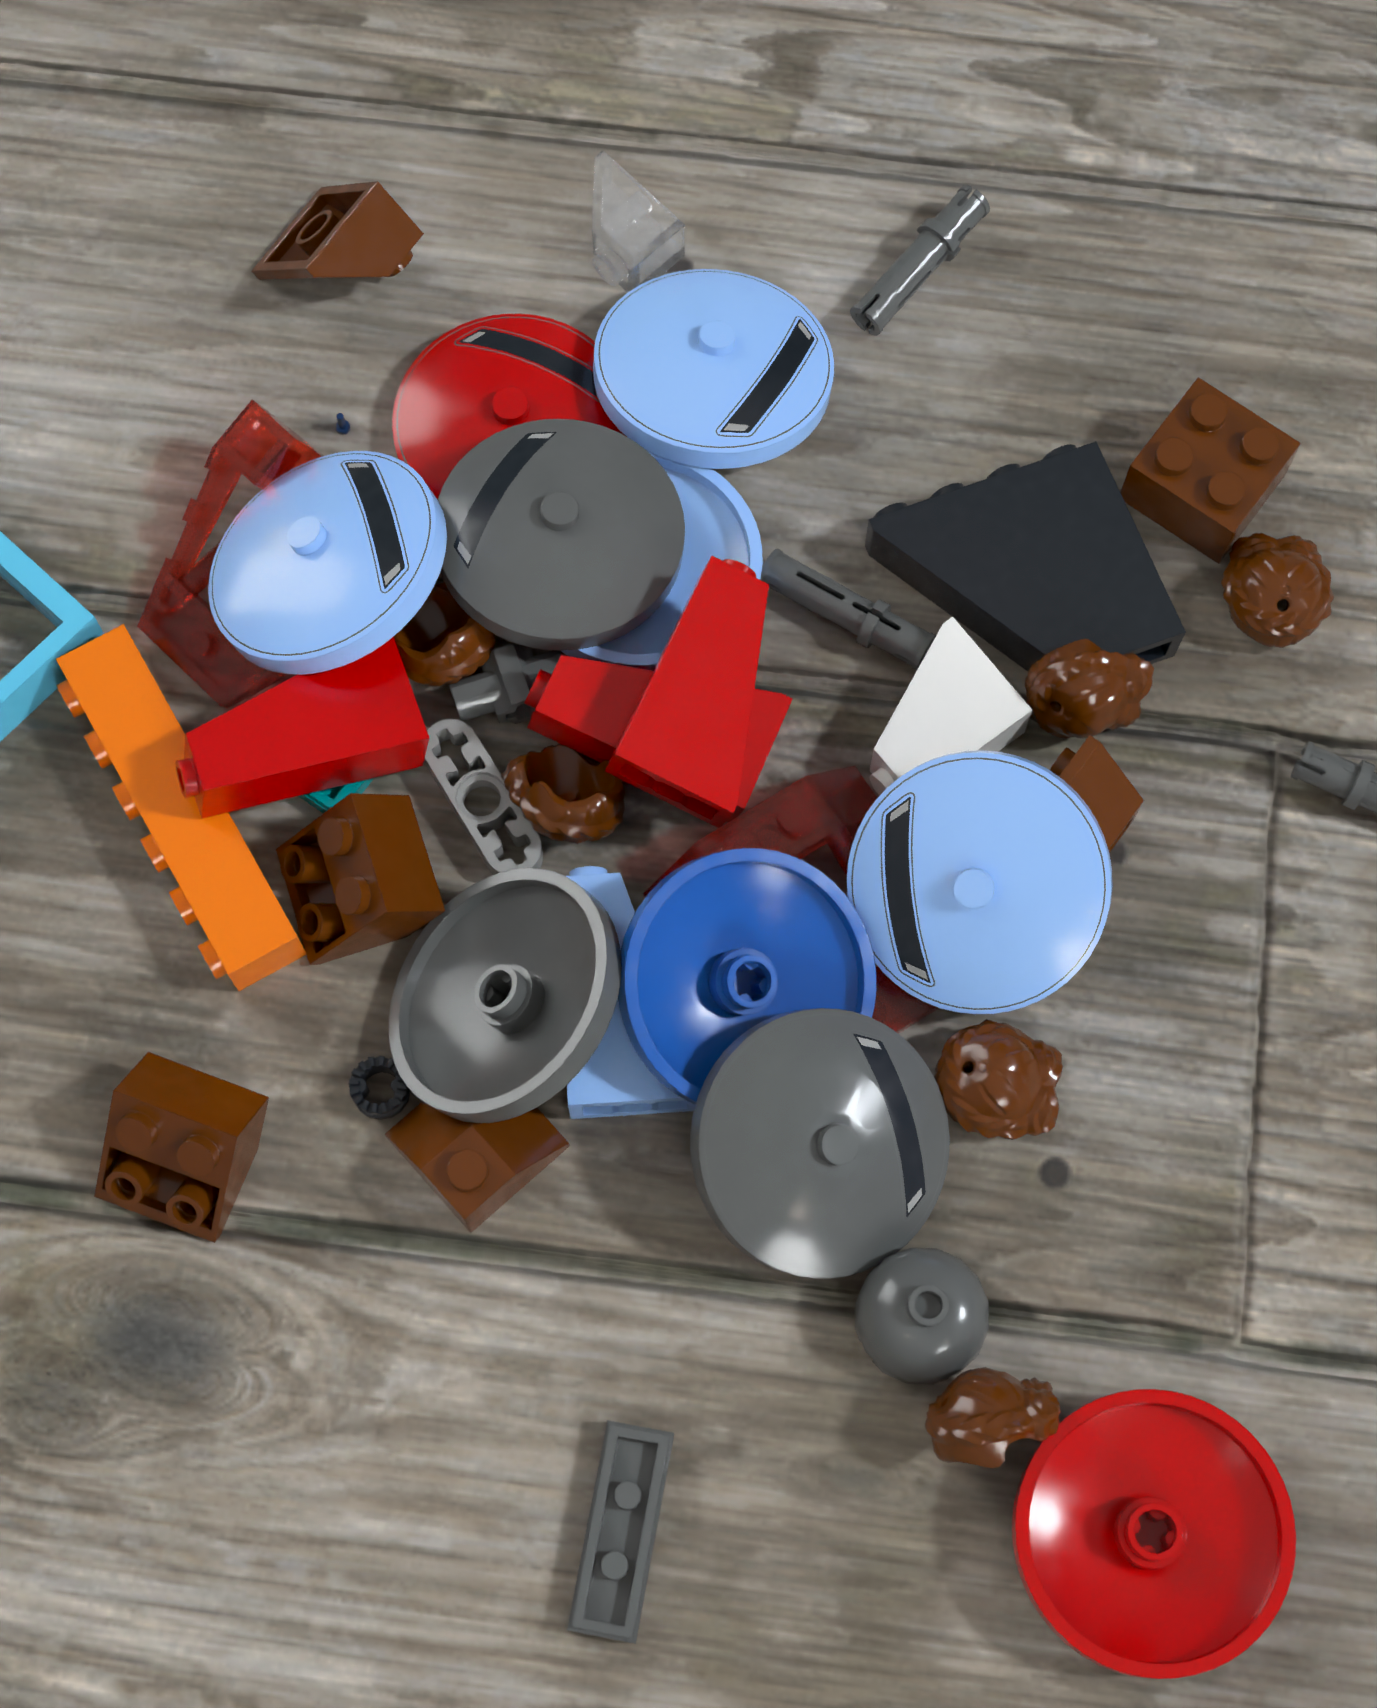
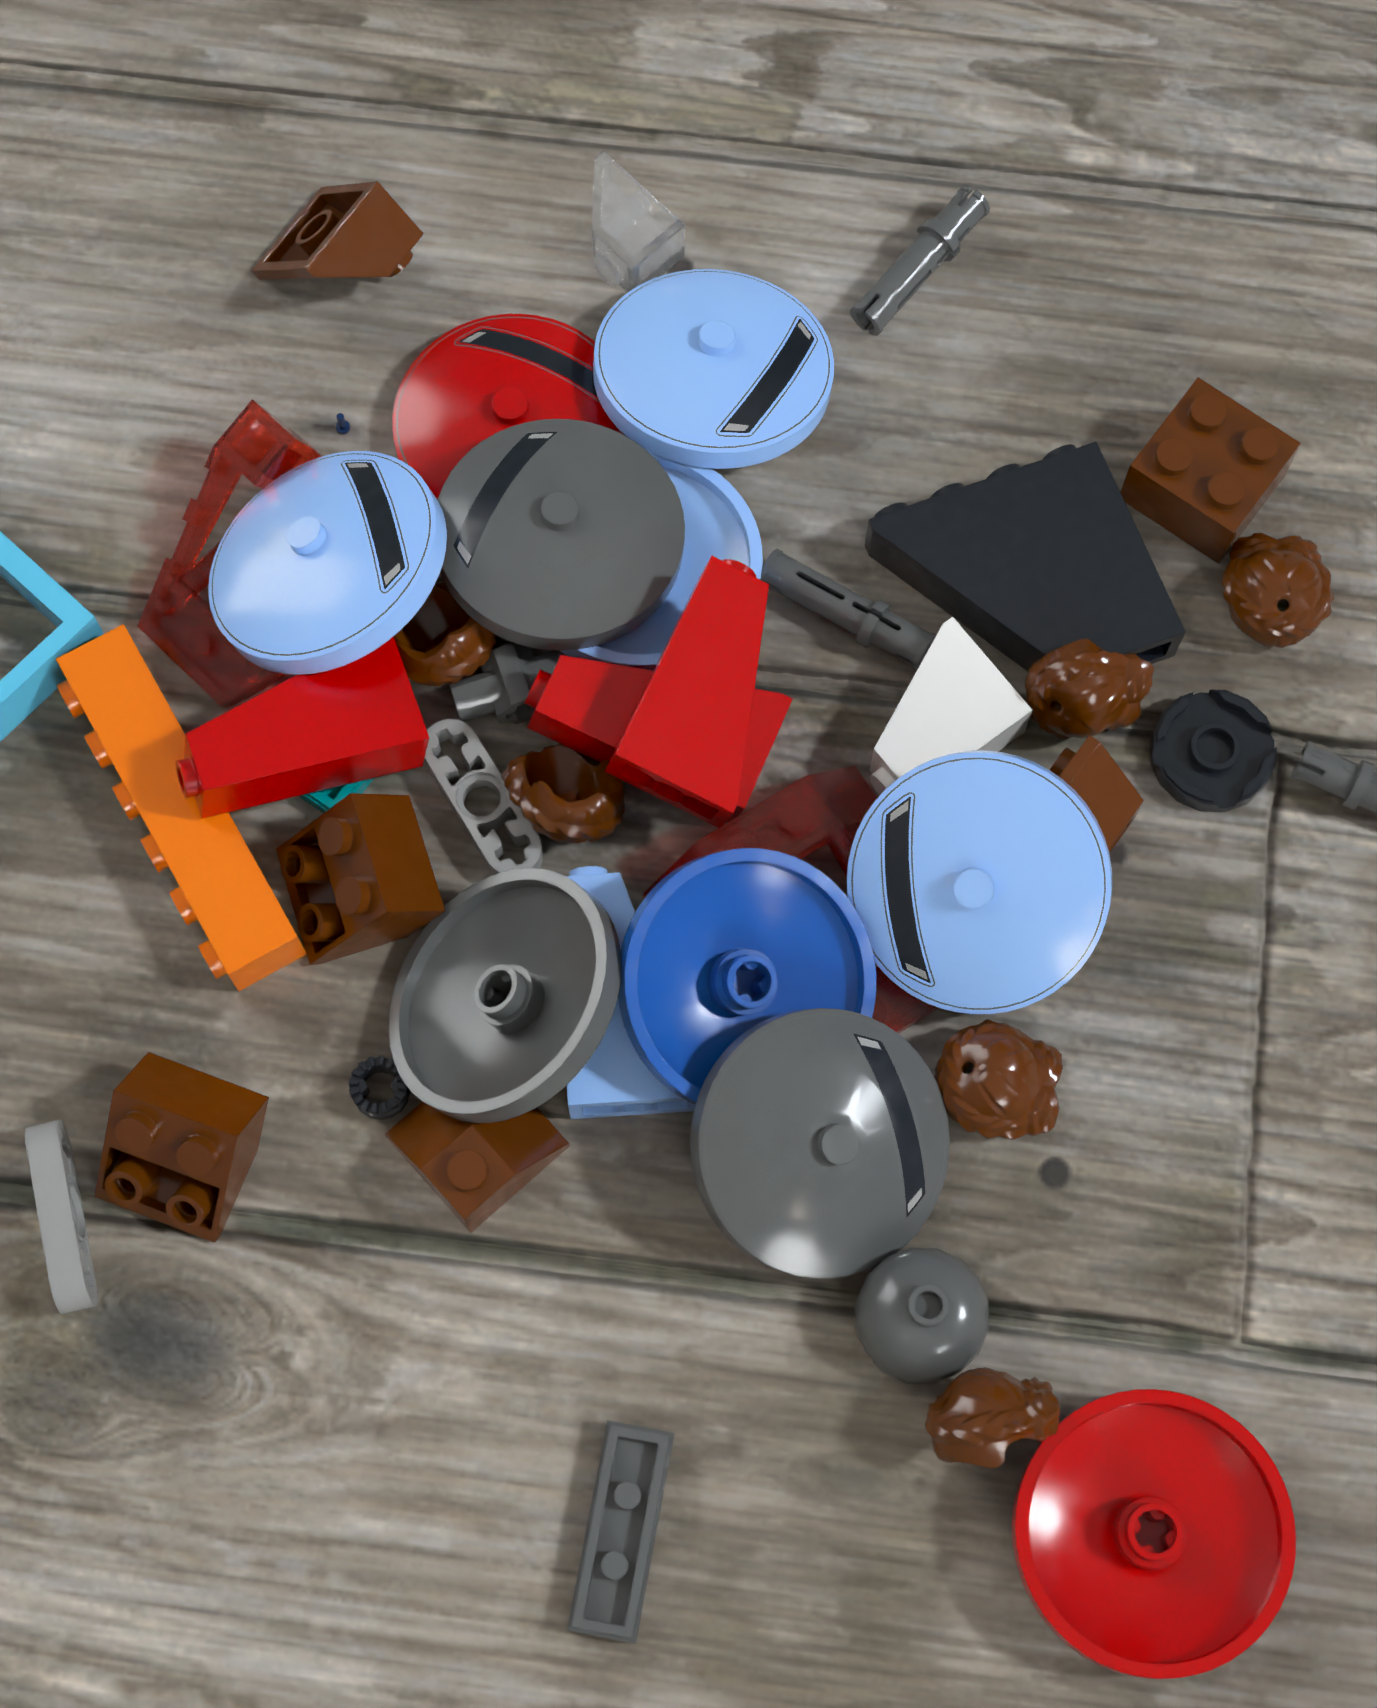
(61, 1217): none -> light grey beam
(1213, 750): none -> black tile

